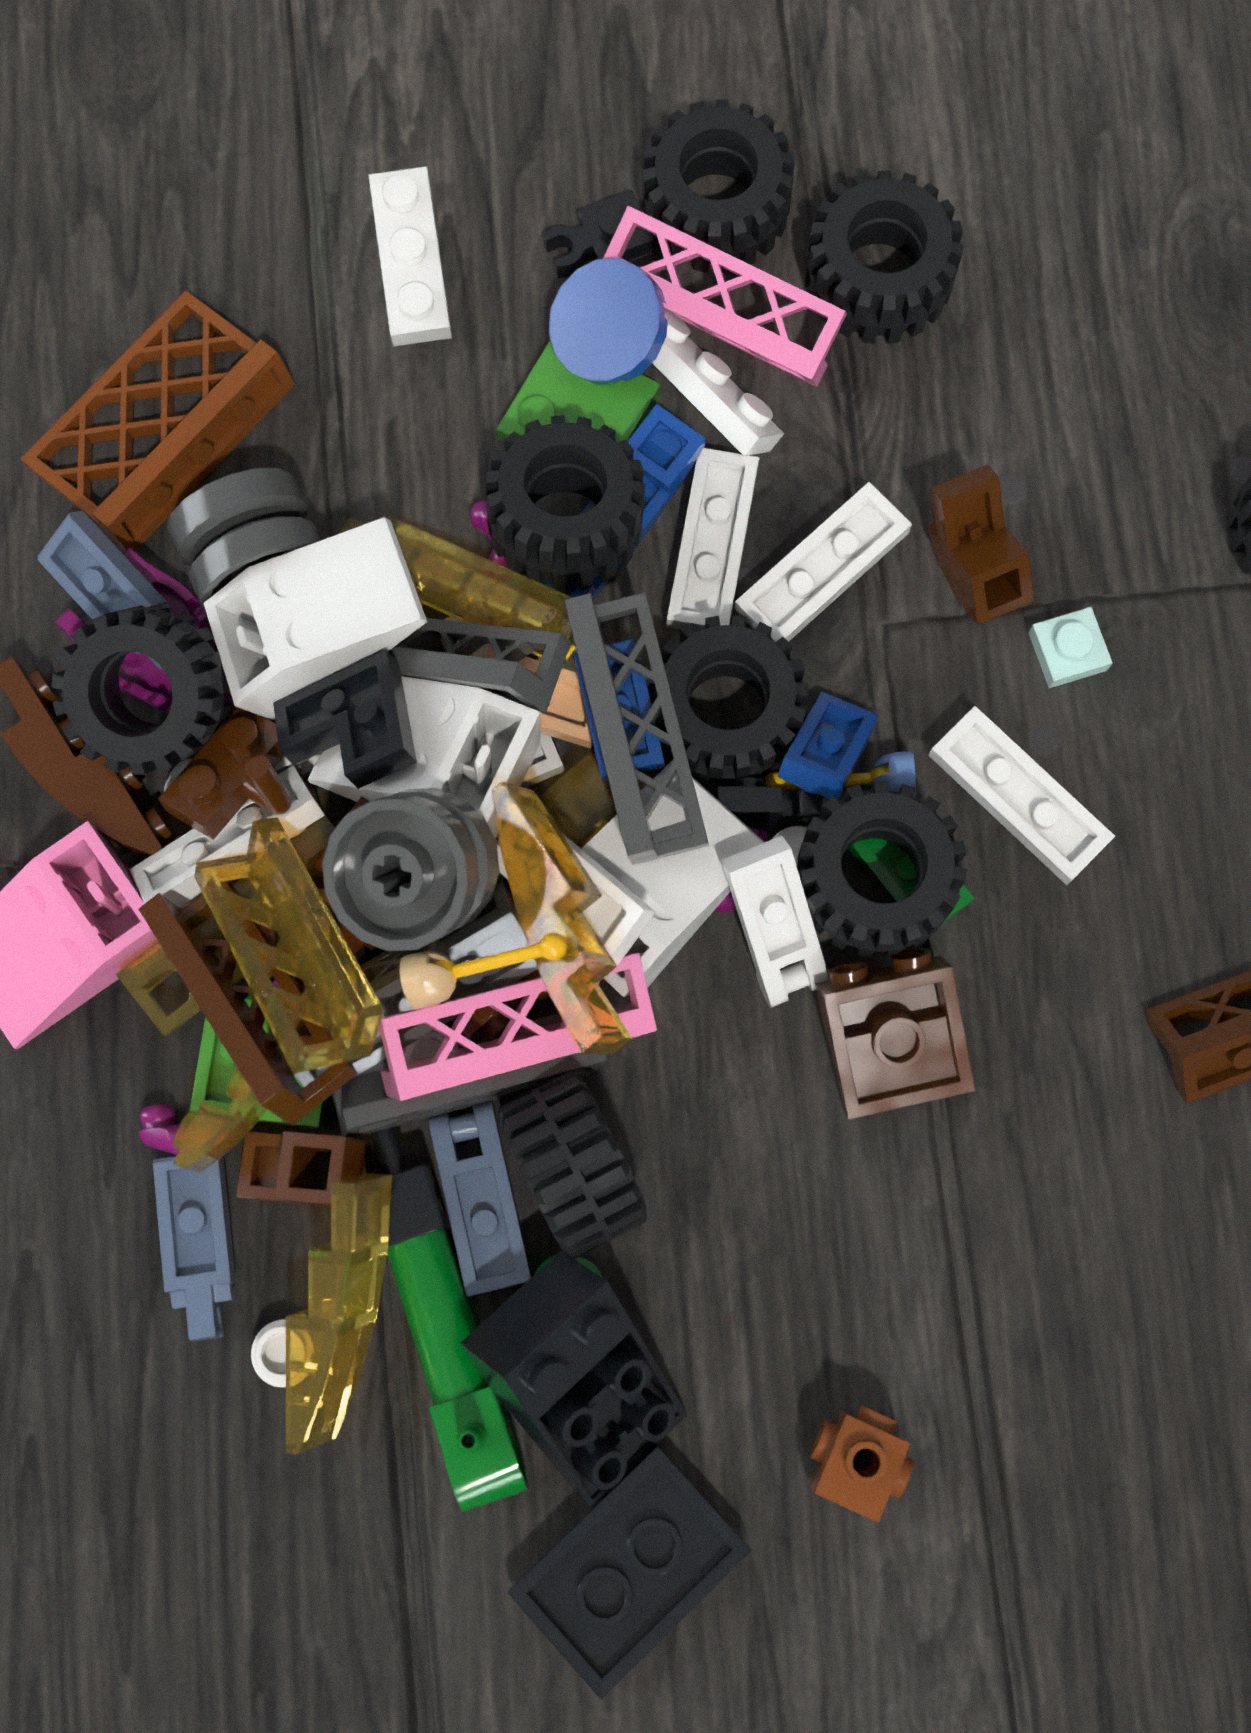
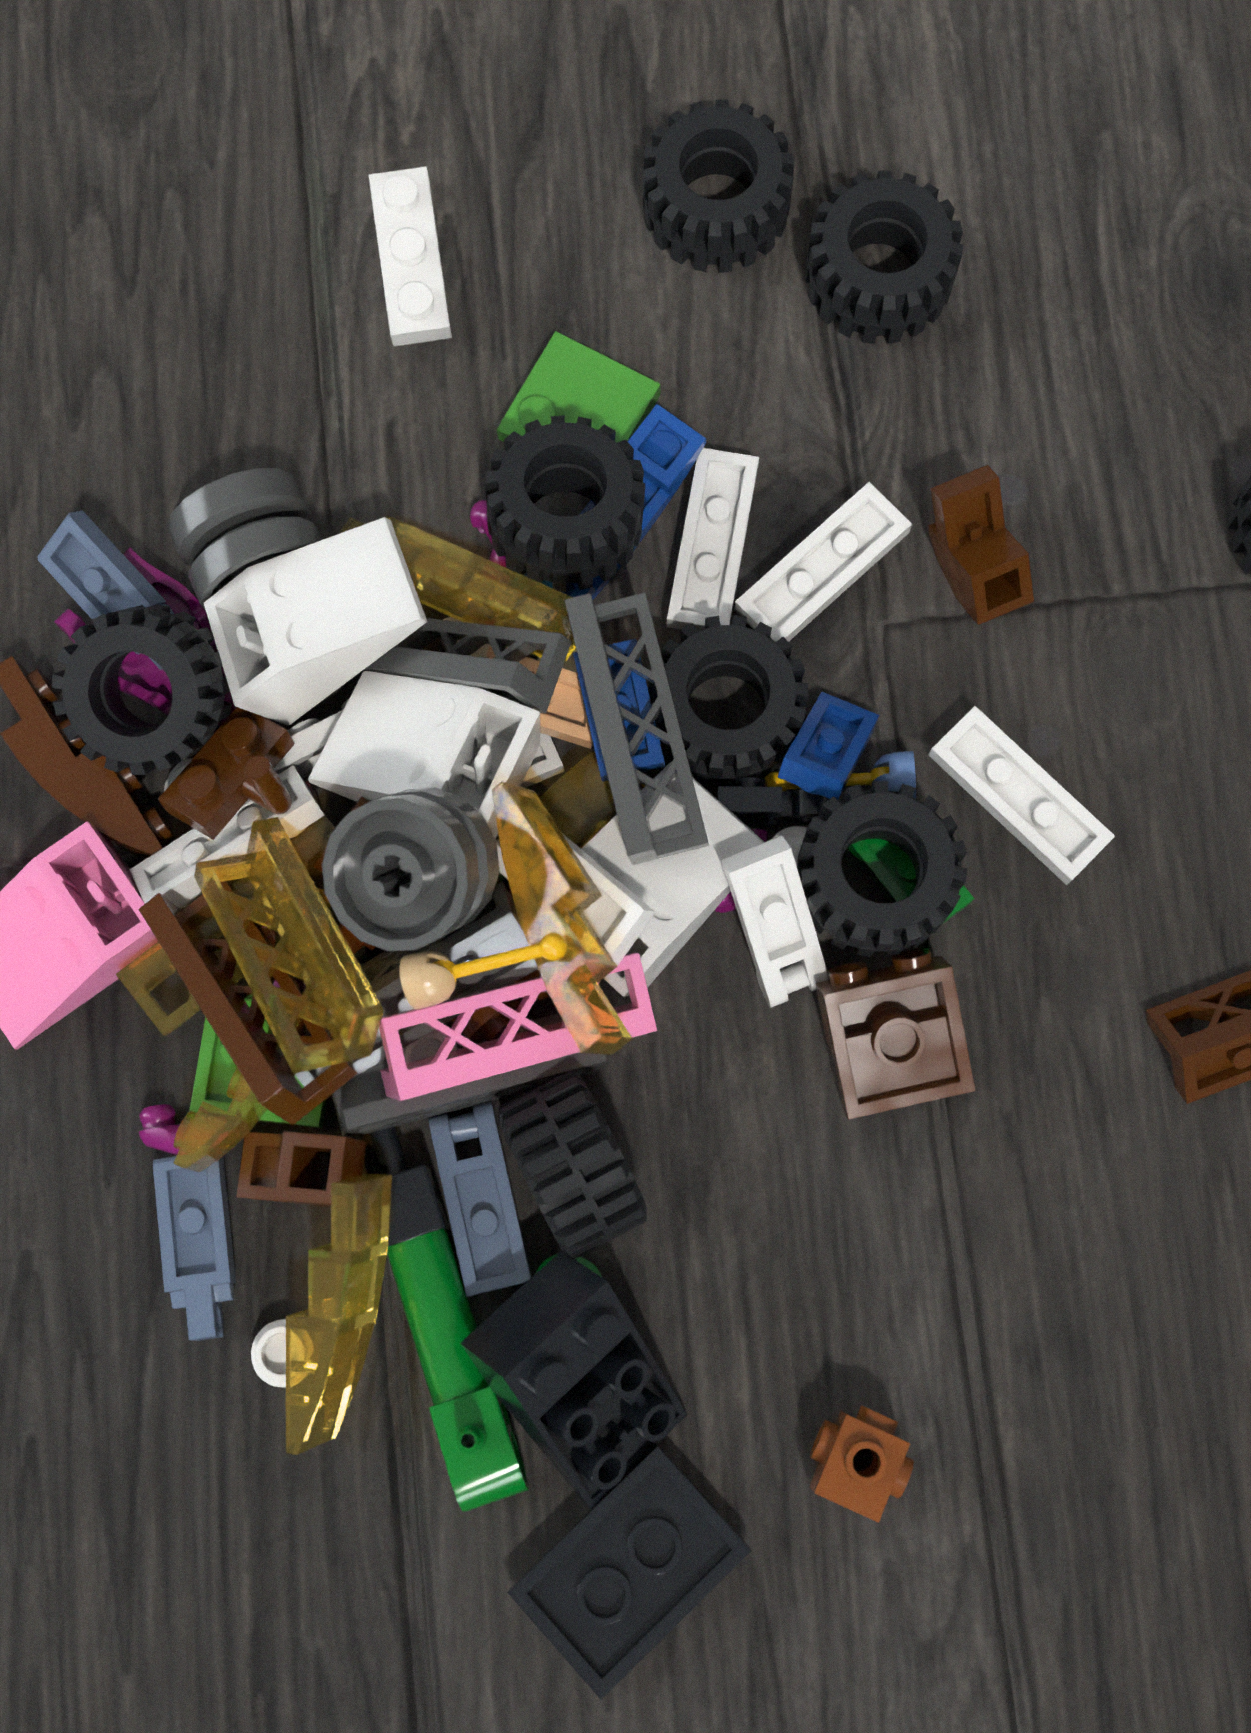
(188, 443): dark orange fence -> none
(354, 708): black plate -> none
(595, 234): black plate -> none
(608, 321): tile -> none
(707, 385): white plate -> none
(722, 322): bright pink fence -> none
(1070, 647): light aqua plate -> none

